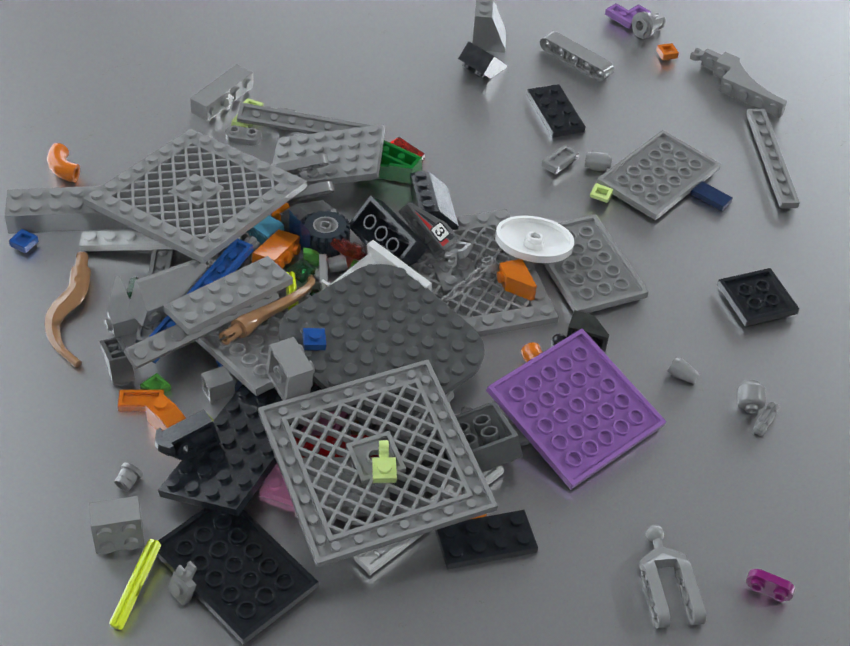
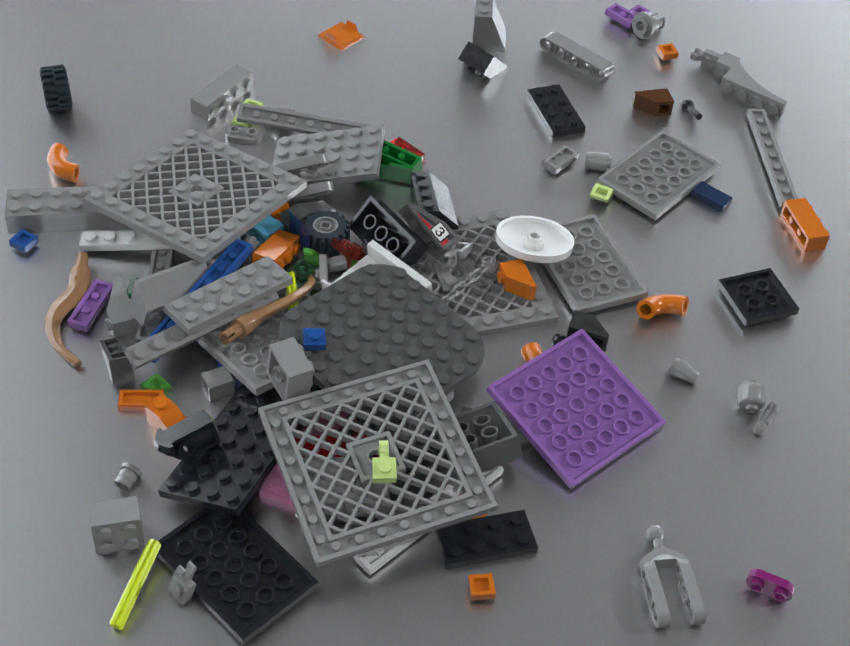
(56, 88): none -> black wheel
(90, 305): none -> medium lavender plate
(342, 35): none -> orange piece
(481, 586): none -> orange plate
(654, 102): none -> reddish brown slope
(662, 304): none -> orange cylinder
(688, 105): none -> black bar
(805, 224): none -> orange brick

